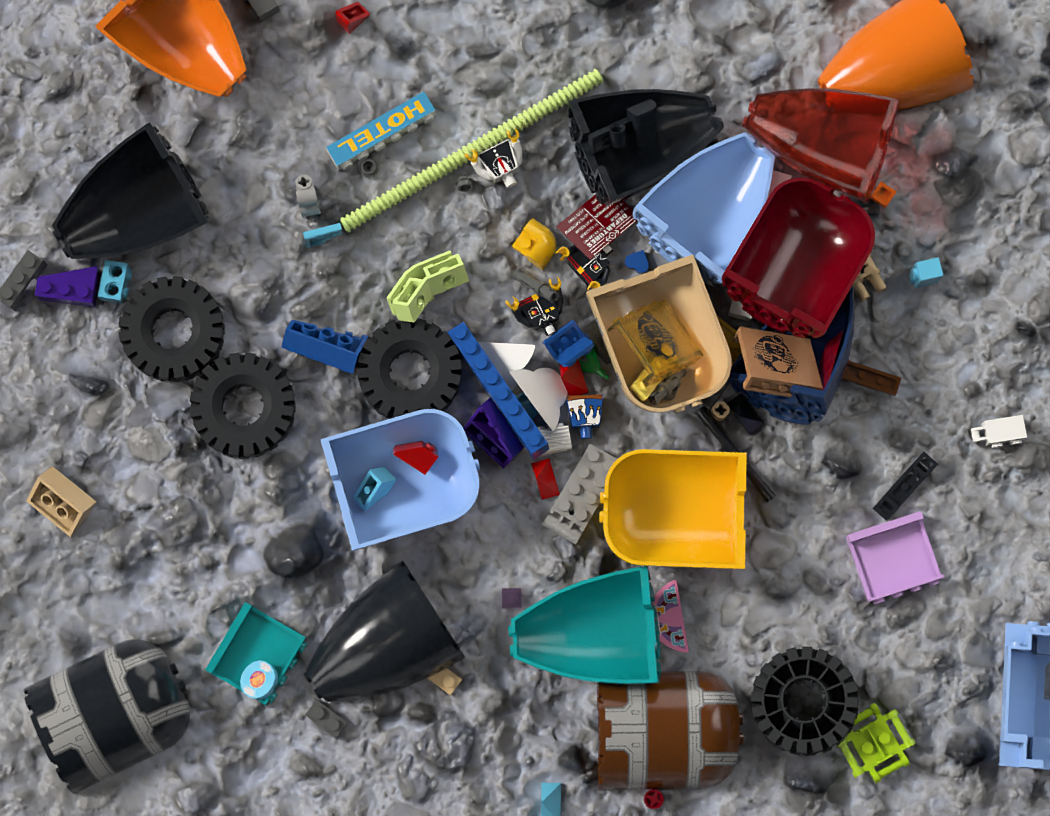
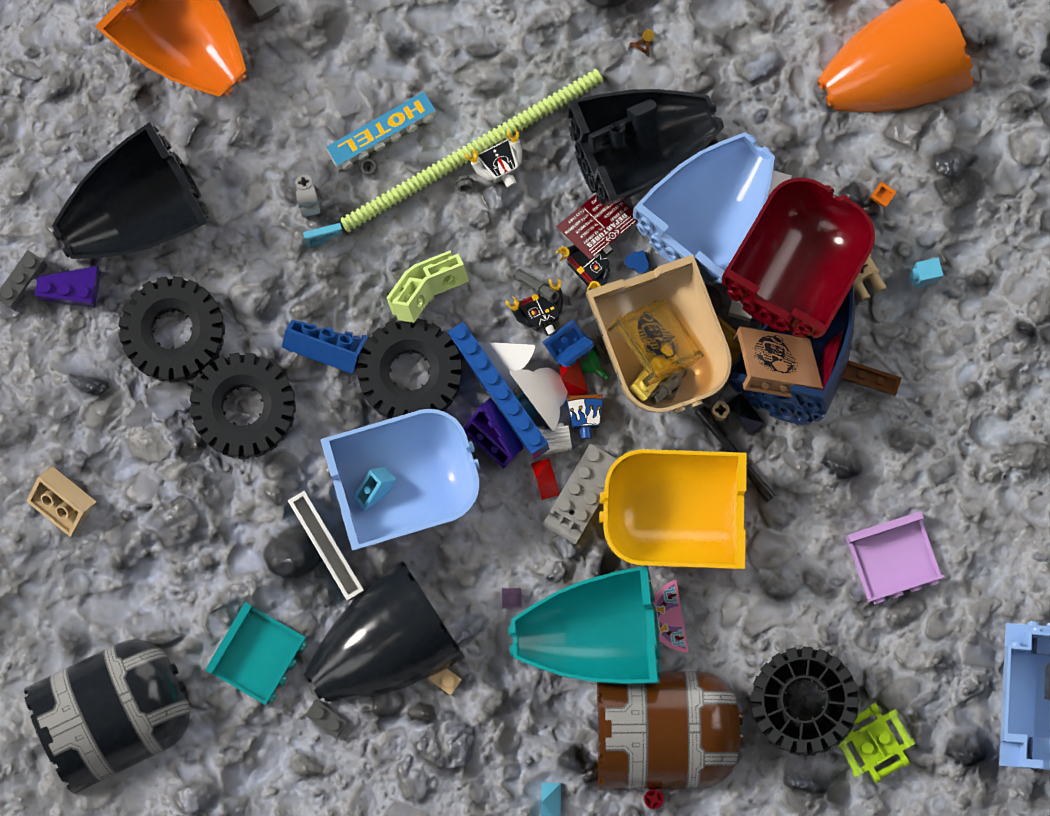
(108, 281): medium azure brick -> none
(259, 680): medium azure tile -> none
(326, 546): none -> white brick
(351, 16): red slope -> none
(417, 454): red slope -> none
(536, 244): yellow brick -> none
(648, 36): none -> piece
(826, 134): clear red panel -> none
(905, 486): black slope -> none
(1001, 431): white brick -> none

